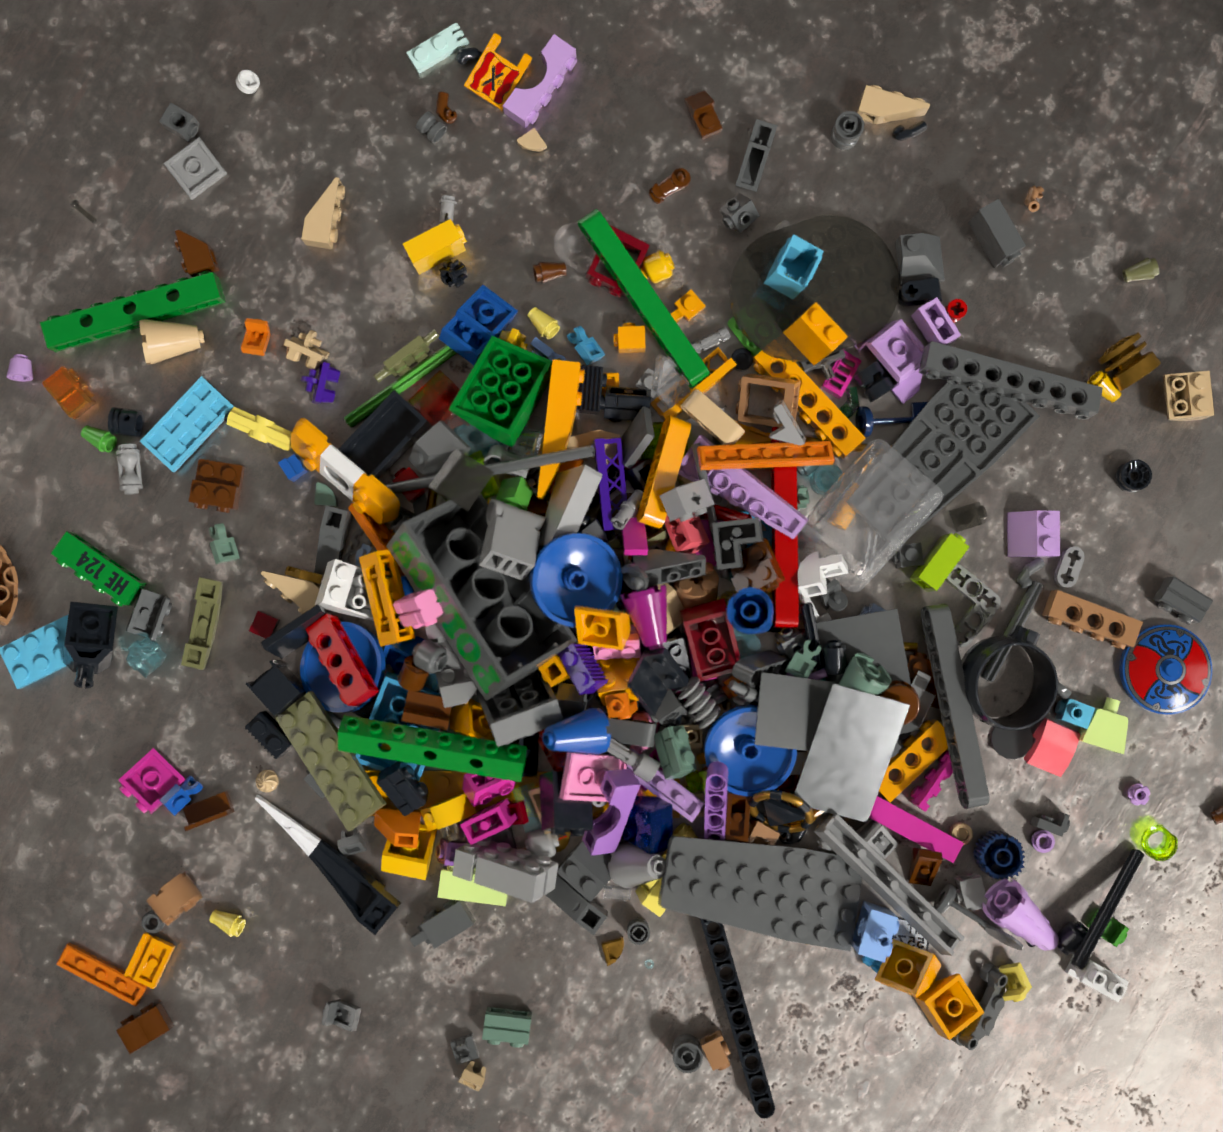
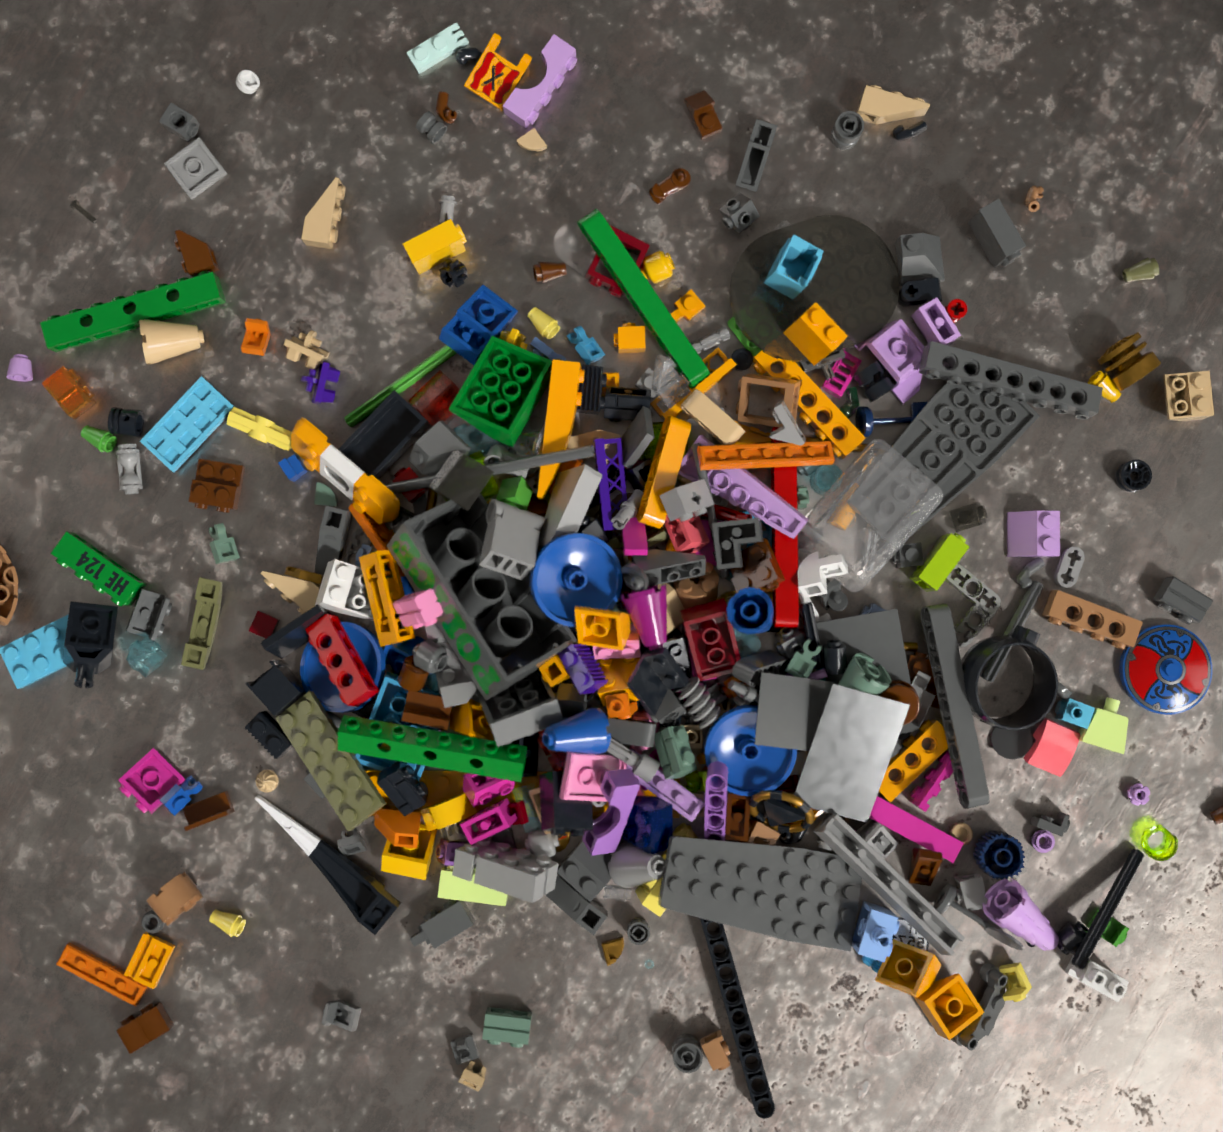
(402, 360): olive plate -> none

